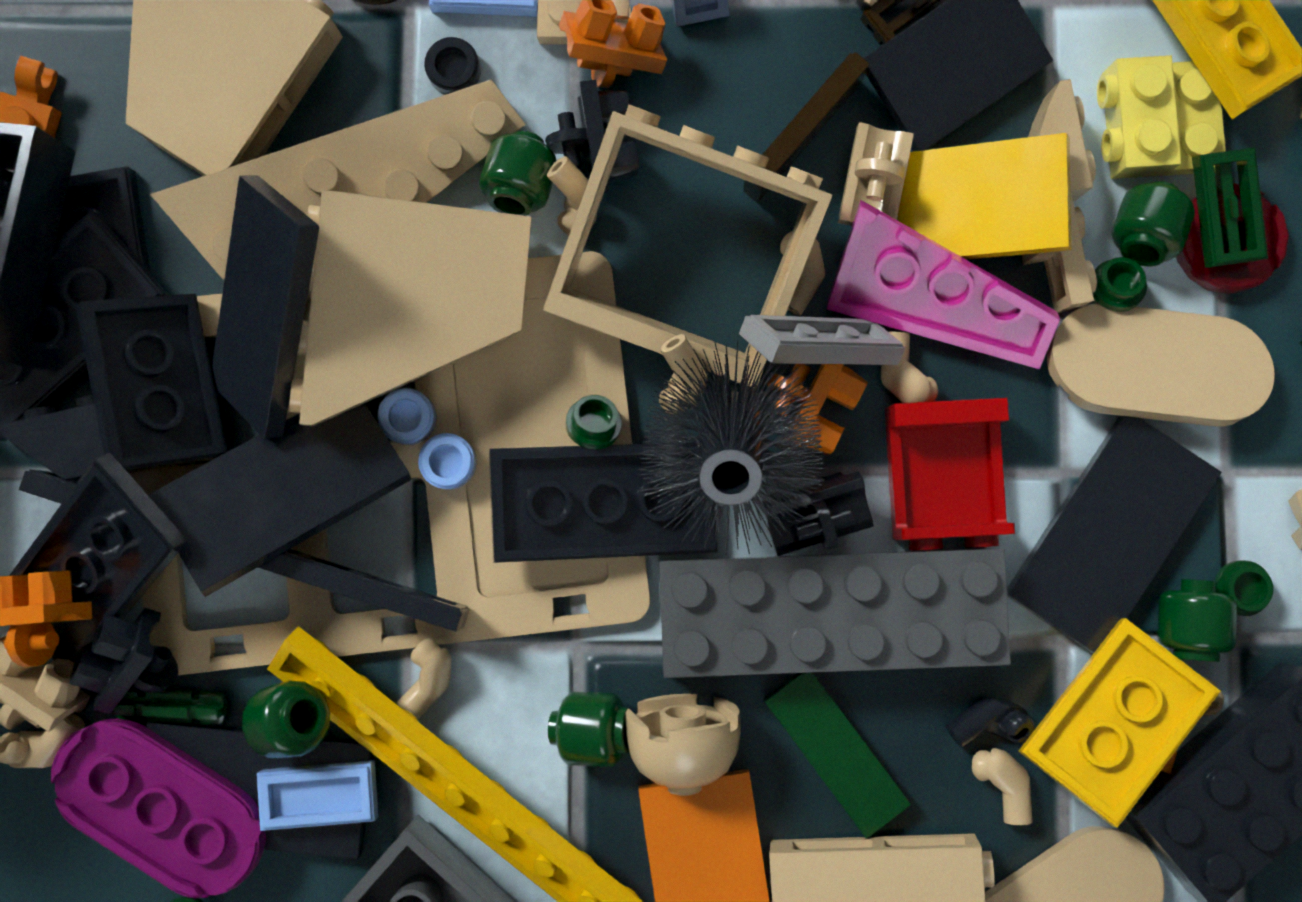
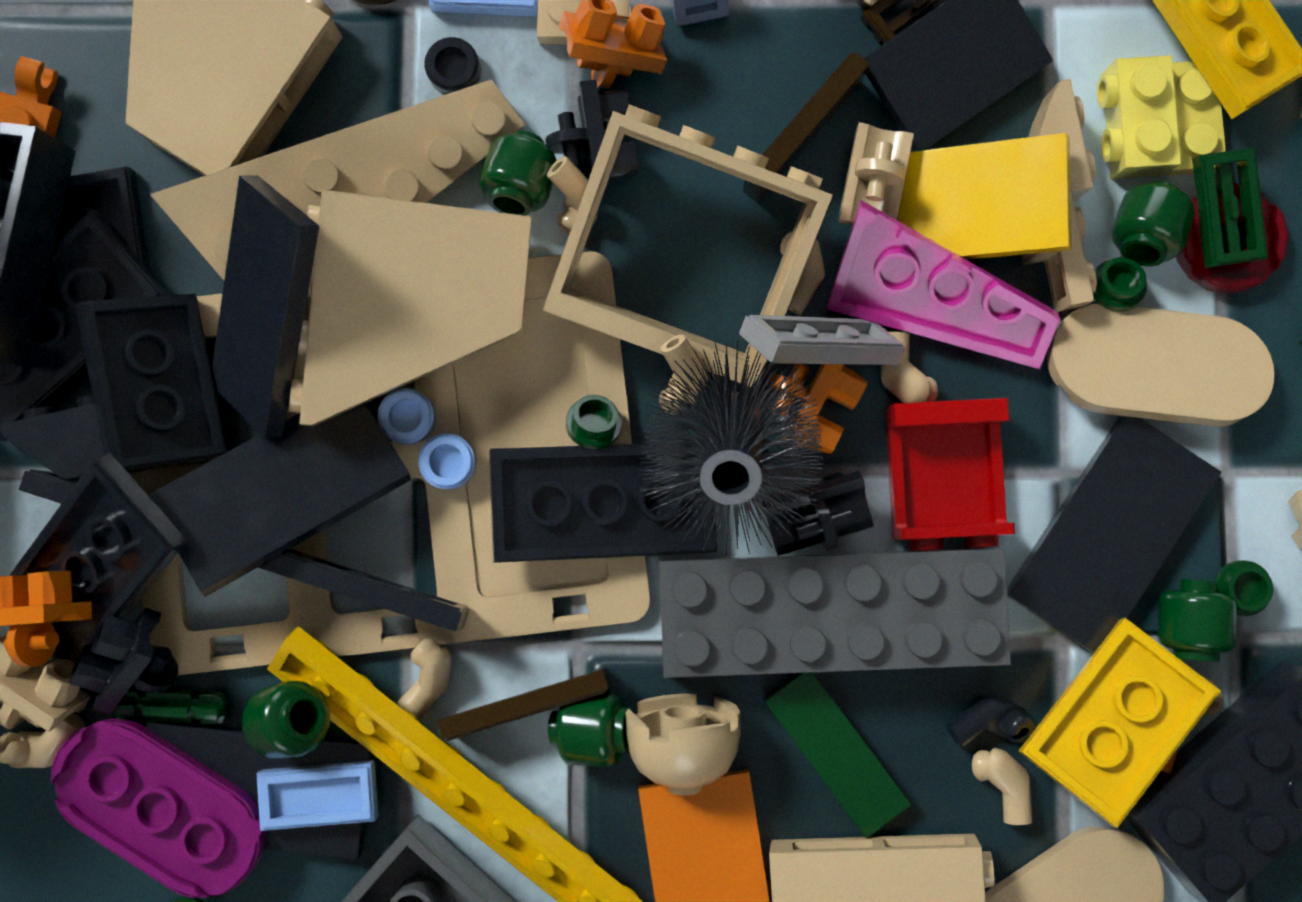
(524, 705): none -> dark brown tile

